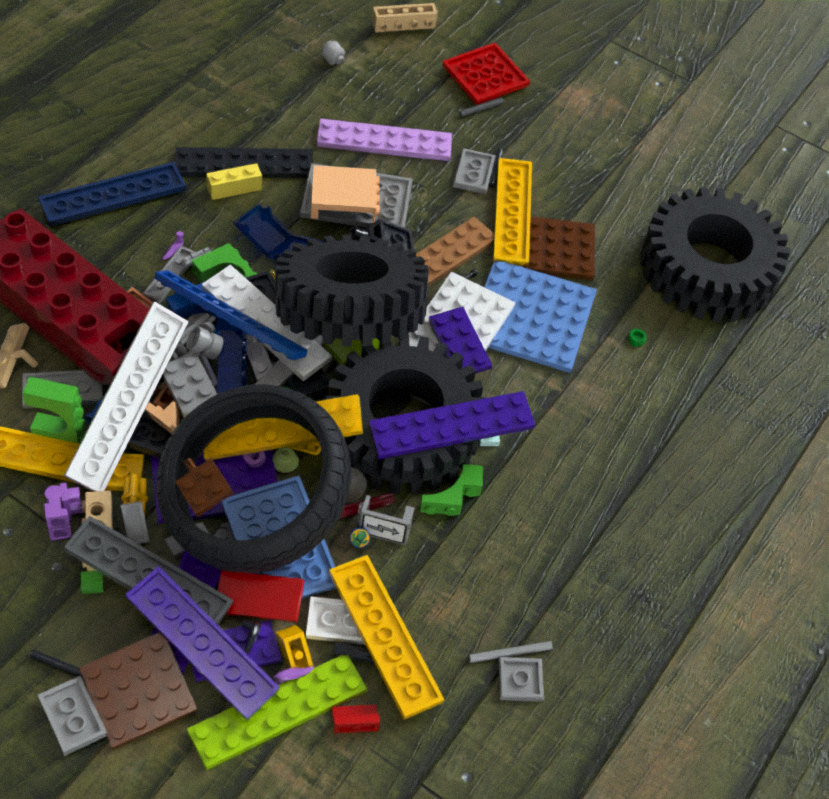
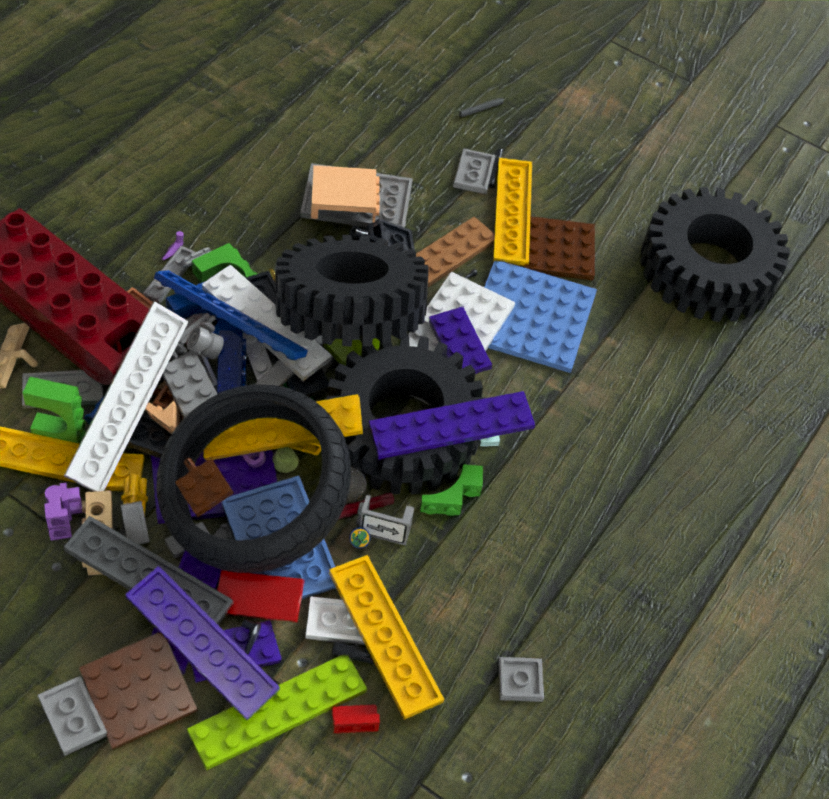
(56, 663): black bar -> none
(91, 582): bright green tile -> none
(111, 193): dark blue plate -> none
(234, 181): light yellow brick -> none
(268, 232): clear blue windscreen -> none
(271, 161): black plate -> none
(291, 673): medium lavender bar -> none
(294, 647): yellow slope -> none
(333, 52): light grey head -> none
(384, 139): lavender plate -> none
(404, 17): tan brick -> none
(486, 73): red plate -> none
(490, 655): light grey bar -> none
(637, 337): green tile -> none

